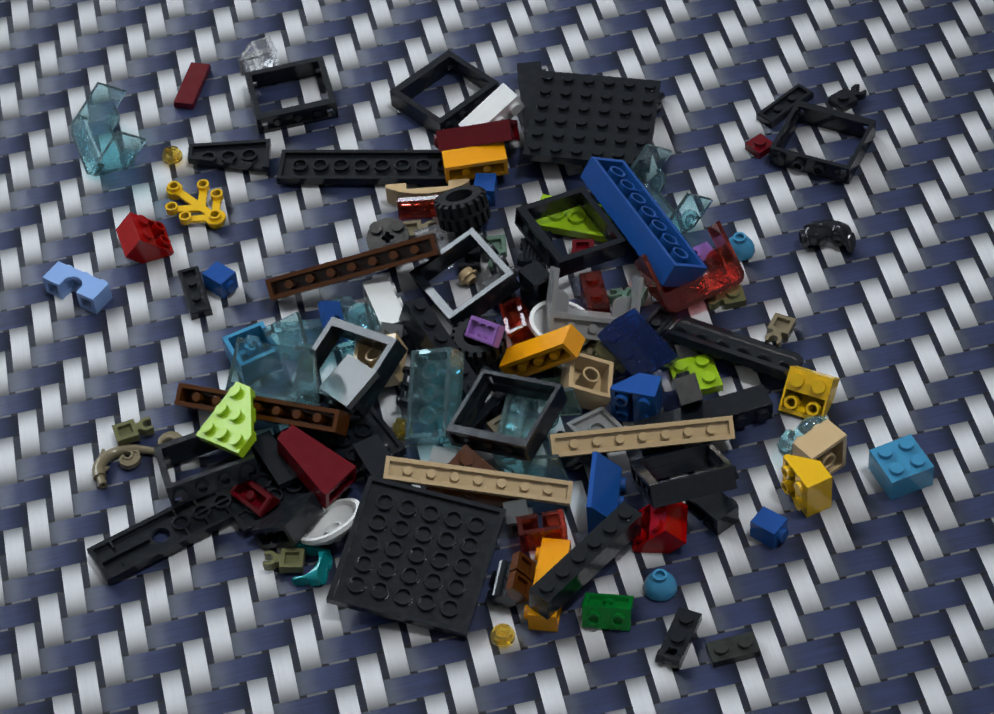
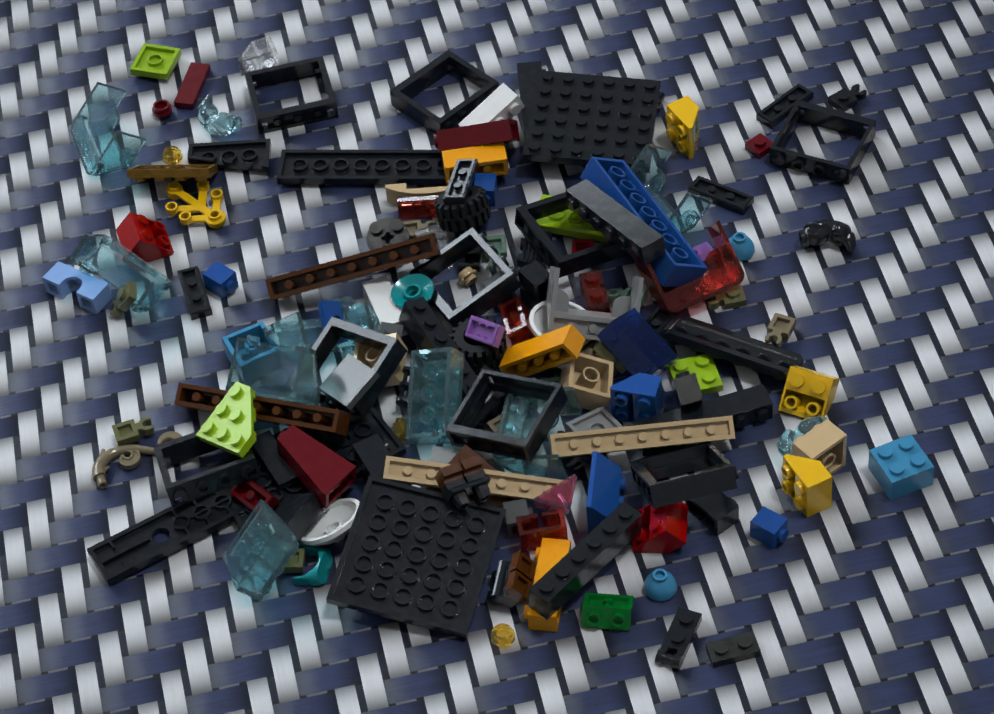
(117, 265): none -> clear light blue windscreen
(125, 298): none -> olive plate
(155, 61): none -> lime plate
(161, 108): none -> dark red plate
(178, 172): none -> pearl gold plate
(217, 122): none -> clear light blue animal
(260, 552): none -> clear light blue slope
(410, 288): none -> teal dish
(460, 181): none -> black tile
(464, 479): none -> black hips
(558, 496): none -> clear pink slope
(615, 222): none -> black brick
(683, 125): none -> yellow slope
(722, 195): none -> black tile

